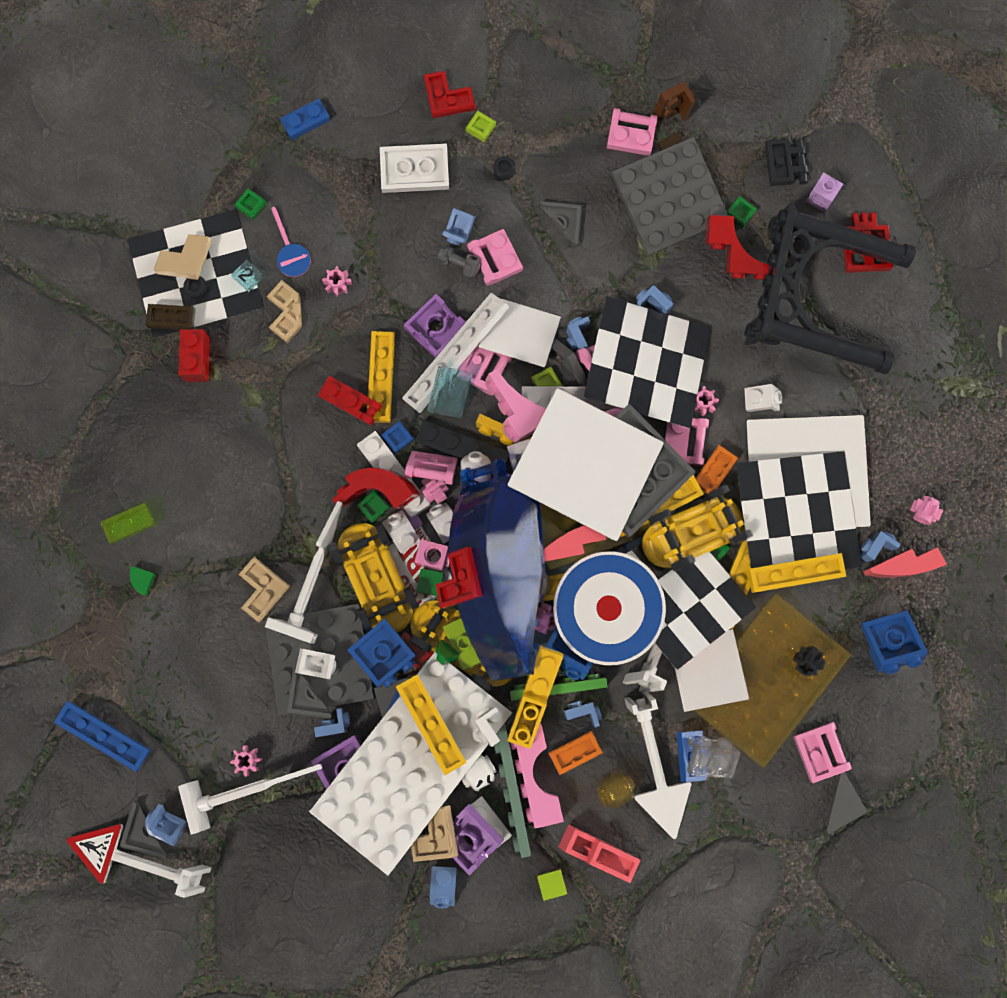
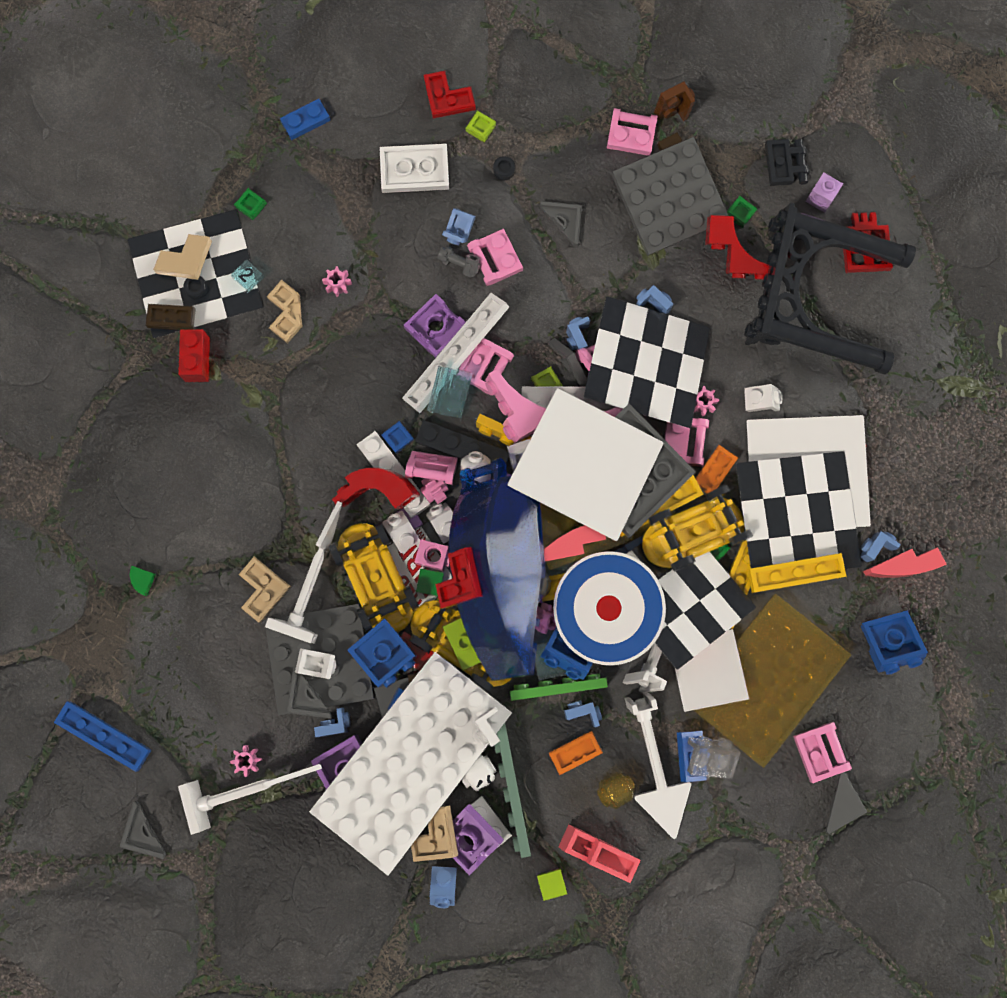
(99, 849): white piece -> none
(128, 523): clear neon green plate -> none
(164, 825): medium blue bracket -> none
(293, 258): blue piece -> none
(349, 400): red plate -> none
(373, 506): green tile -> none
(381, 373): yellow tile -> none
(431, 724): yellow plate -> none
(445, 653): green tile -> none
(522, 334): white sticker -> none
(535, 697): yellow slope -> none
(544, 807): bright pink arch -> none
(809, 661): black gear -> none
(926, 510): bright pink gear -> none

